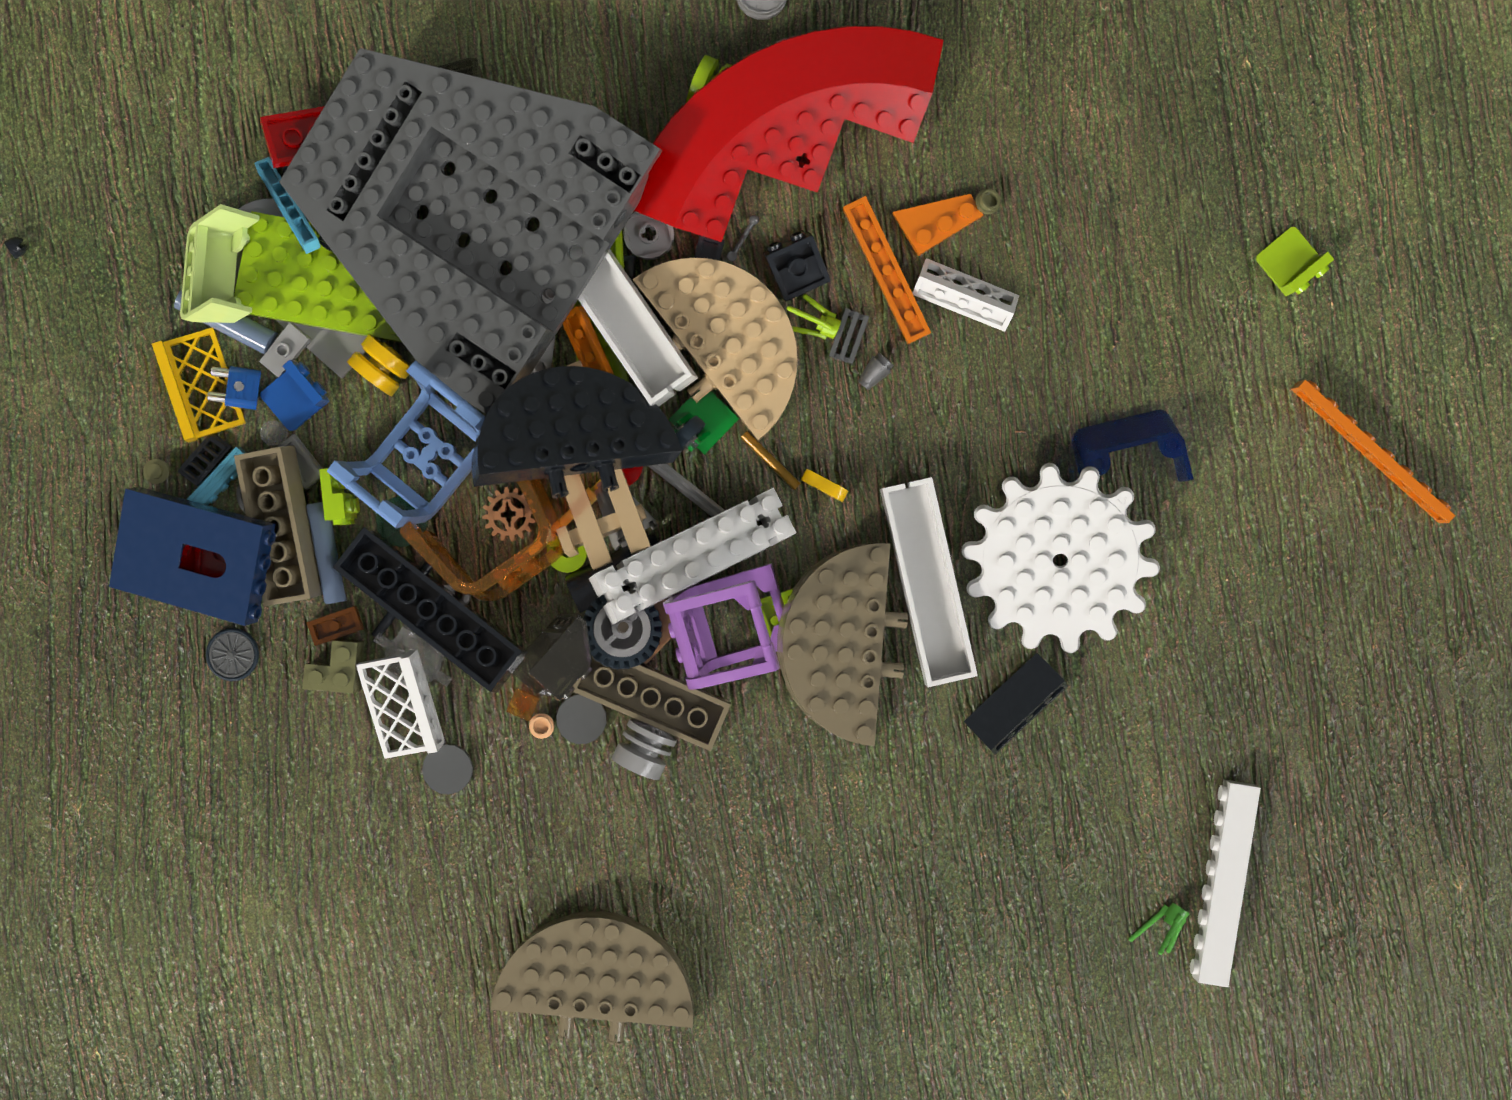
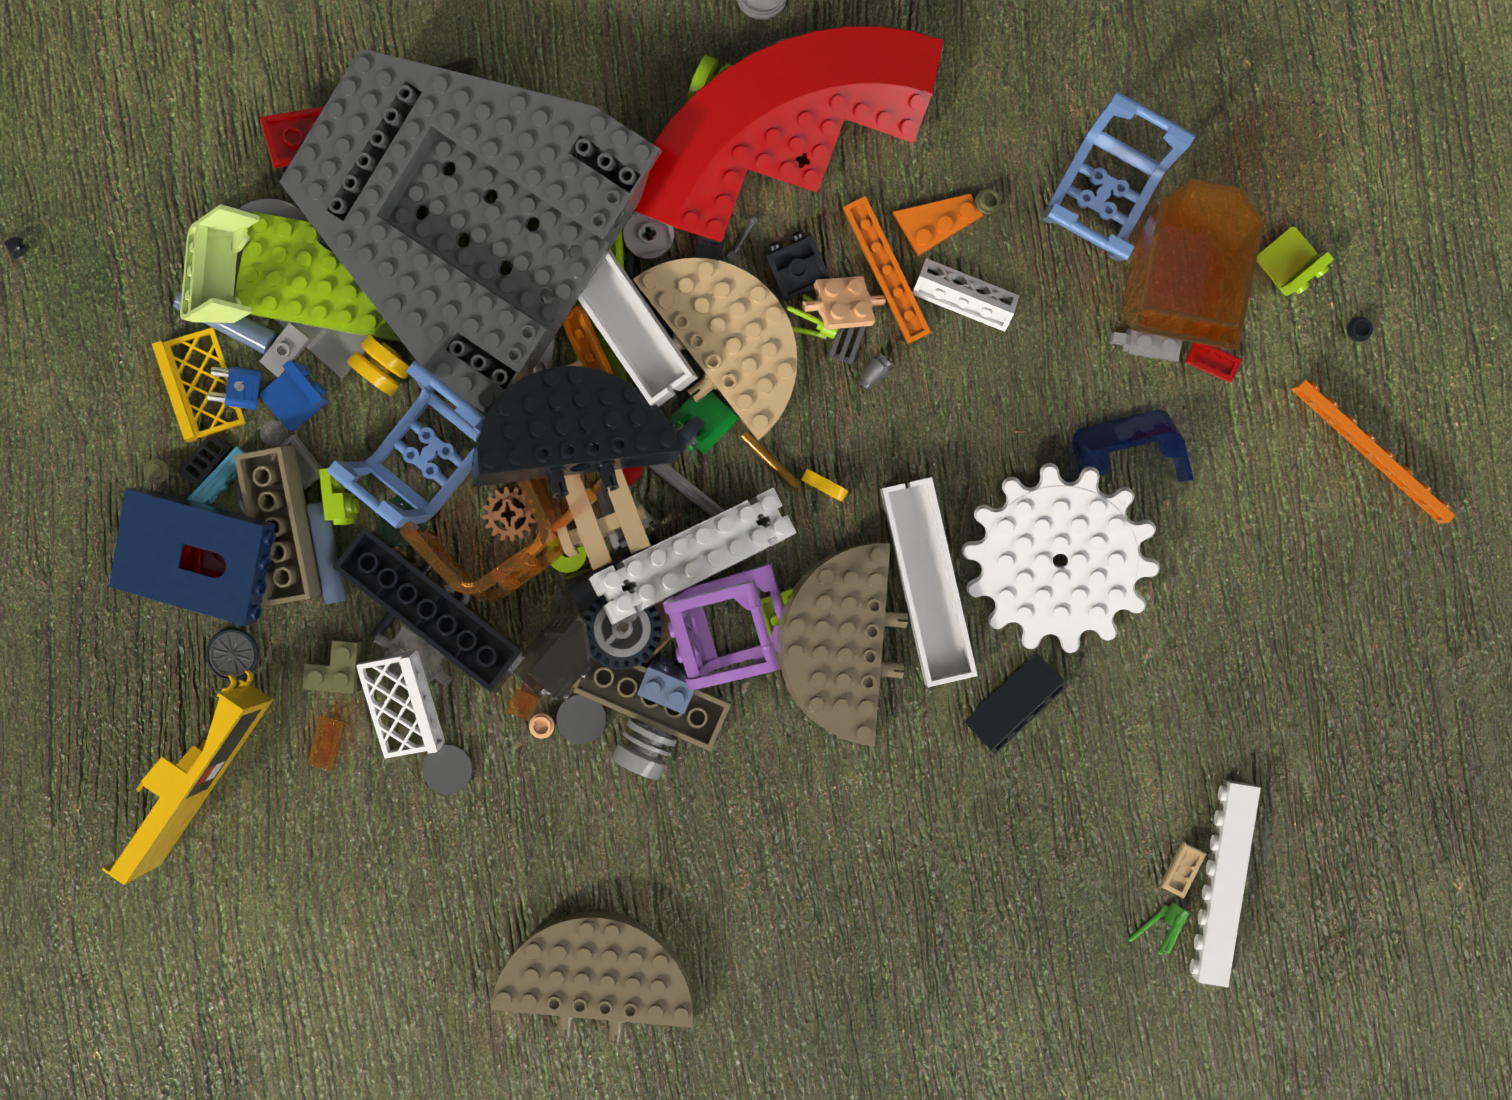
(190, 781): none -> yellow piece
(287, 206): medium azure piece -> none
(326, 743): none -> clear orange plate
(335, 625): reddish brown plate -> none
(666, 685): none -> sand blue bracket
(844, 302): none -> light nougat plate
(1123, 107): none -> medium blue windscreen
(1148, 345): none -> light grey hinge
(1183, 869): none -> tan plate
(1194, 266): none -> clear orange windscreen
(1213, 361): none -> red plate
(1359, 329): none -> black plate

